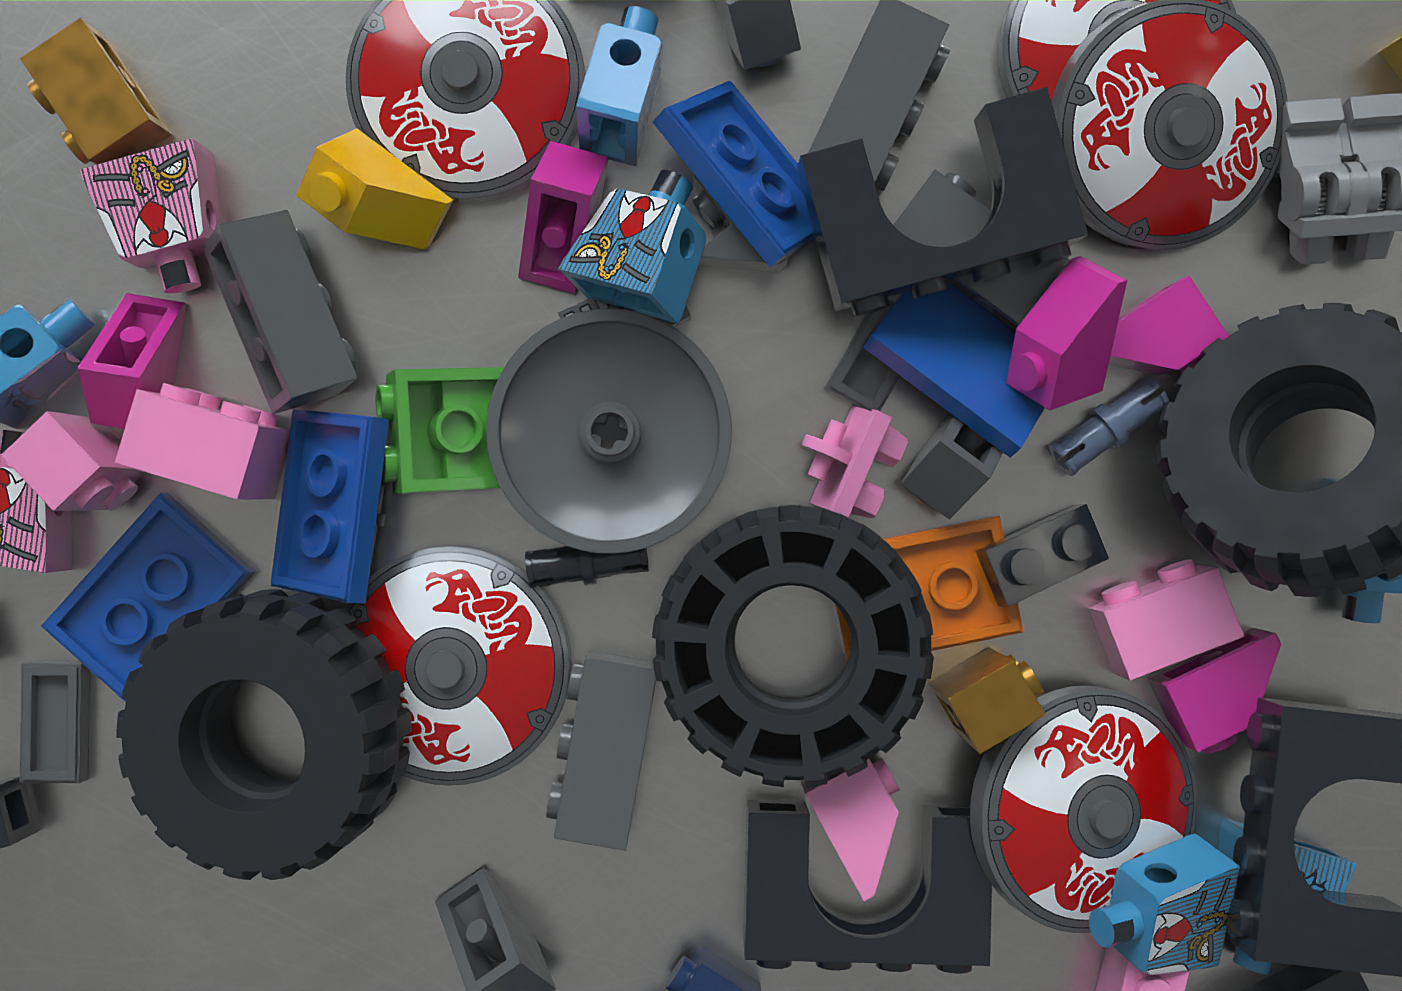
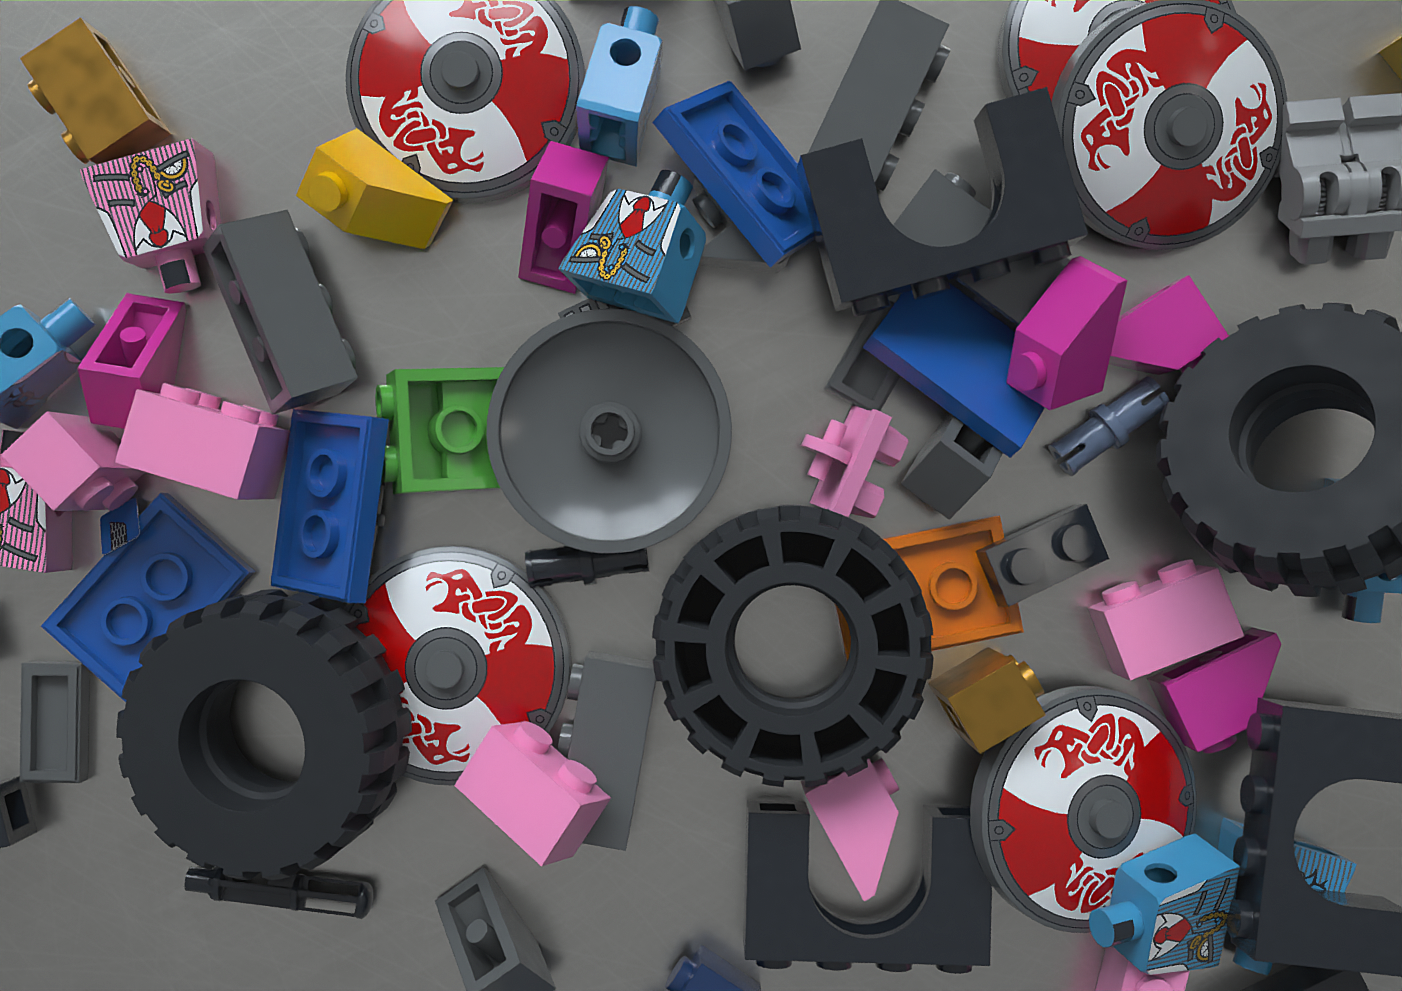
(119, 526): none -> blue sticker
(280, 893): none -> black piece
(533, 791): none -> bright pink brick

